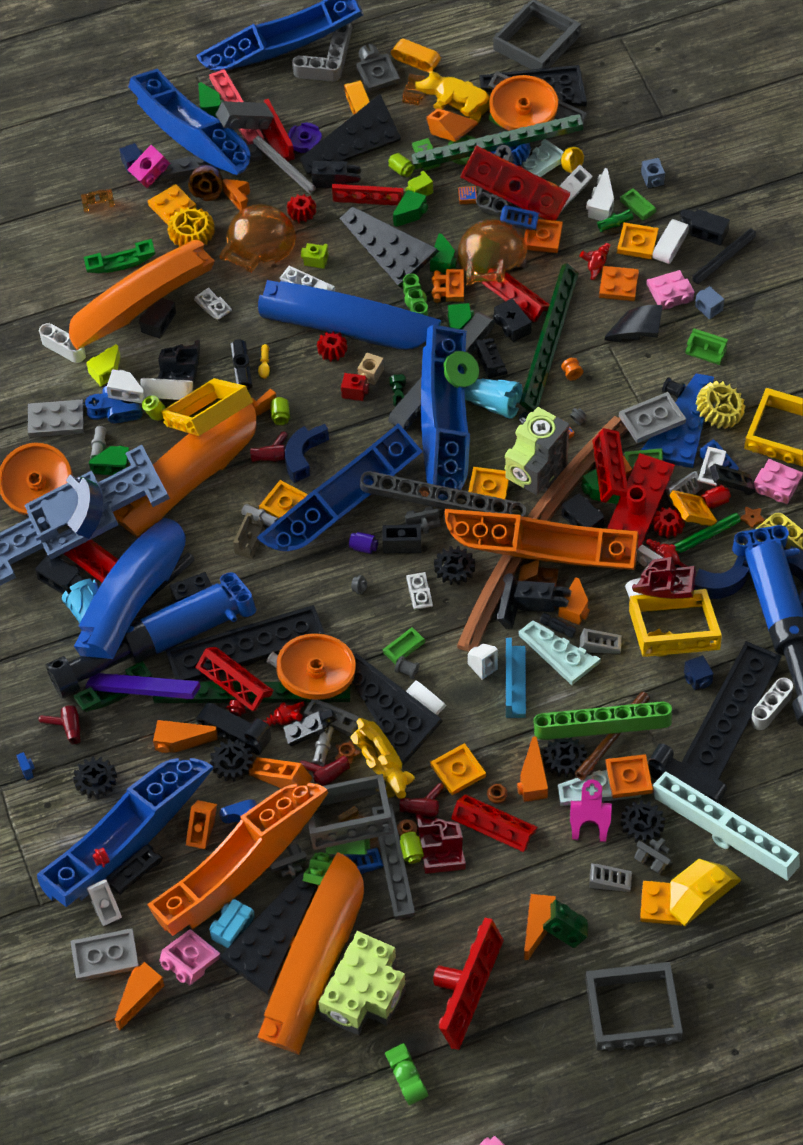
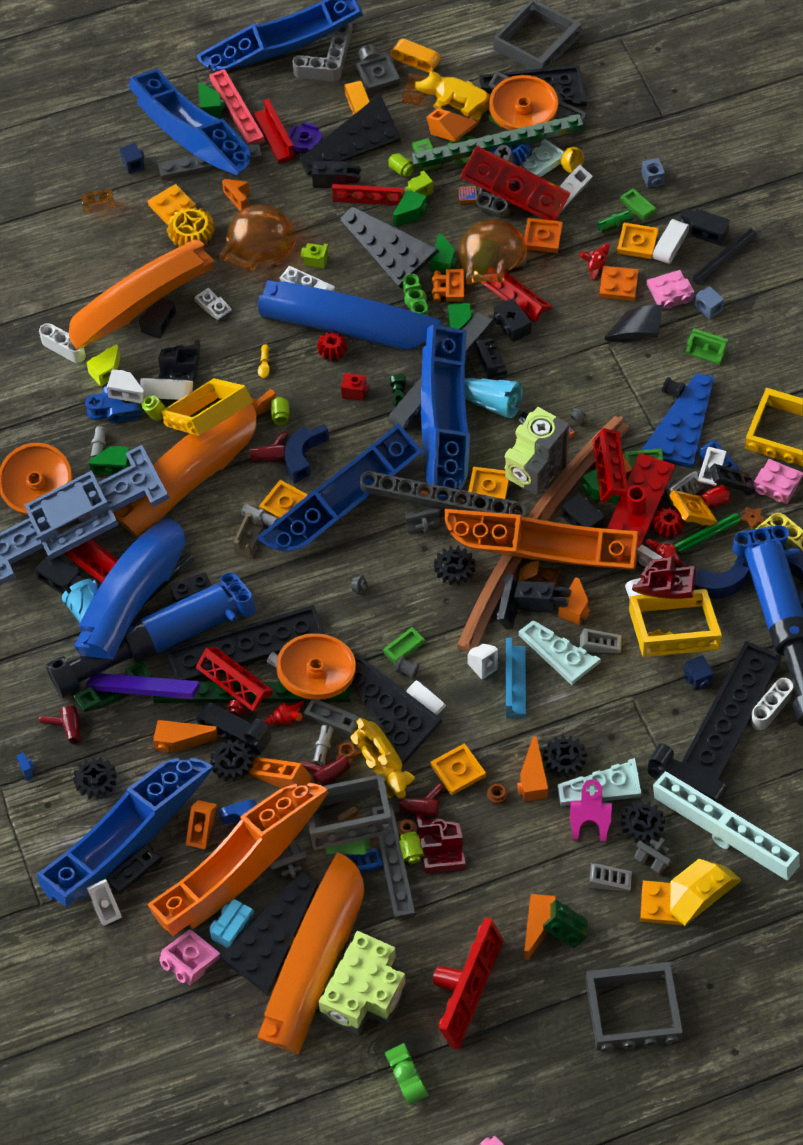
(55, 418): light grey plate -> none
(89, 506): dark blue arch -> none
(101, 857): red plate -> none
(104, 955): light grey plate -> none
(121, 260): green slope -> none
(140, 989): orange slope -> none
(149, 166): dark pink brick -> none
(206, 182): reddish brown cylinder -> none
(241, 363): black piece -> none
(244, 115): dark grey brick -> none
(284, 164): light grey axle -> none
(301, 208): red gear -> none
(309, 726): black hinge -> none
(318, 867): bright green slope -> none
(363, 542): dark purple brick -> none
(371, 367): tan brick -> none
(401, 539): black brick -> none
(419, 591): white slope -> none
(470, 367): bright green tile -> none
(493, 822): red fence -> none
(517, 224): blue slope -> none
(549, 338): dark green plate -> none
(558, 625): black axle -> none
(572, 369): orange wheel -> none
(589, 764): reddish brown piece -> none
(602, 199): white slope -> none
(602, 720): bright green beam -> none
(629, 776): orange plate -> none
(652, 417): light grey plate -> none
(720, 405): light yellow gear -> none

